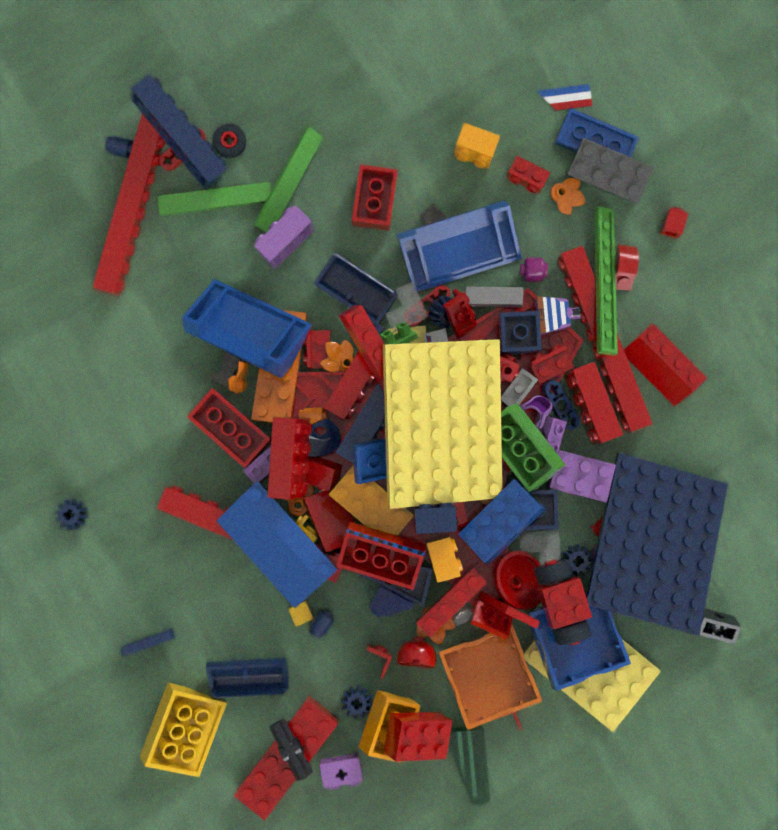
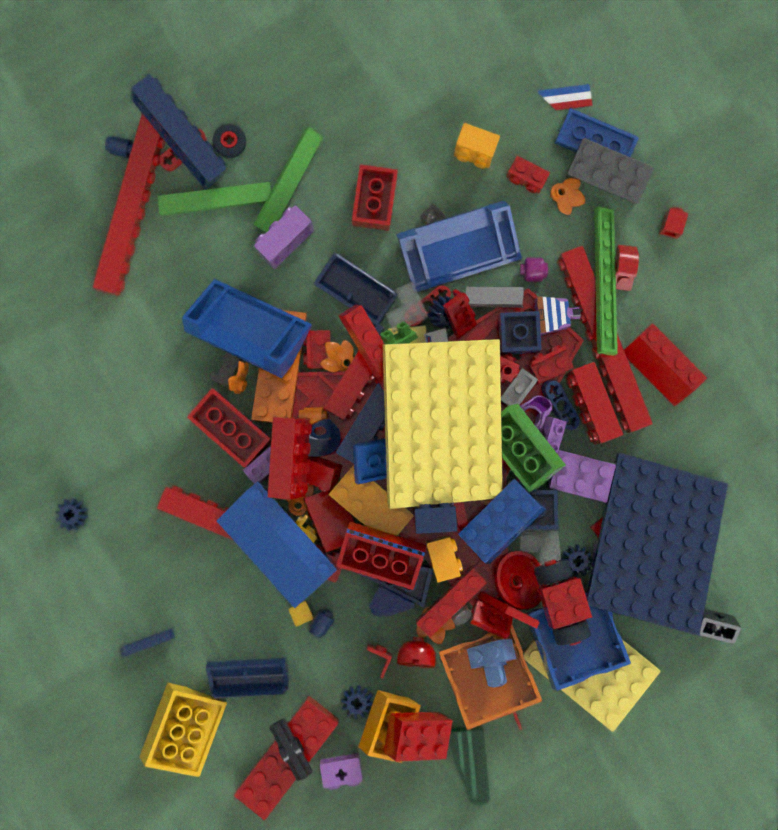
(492, 658): none -> medium blue brick

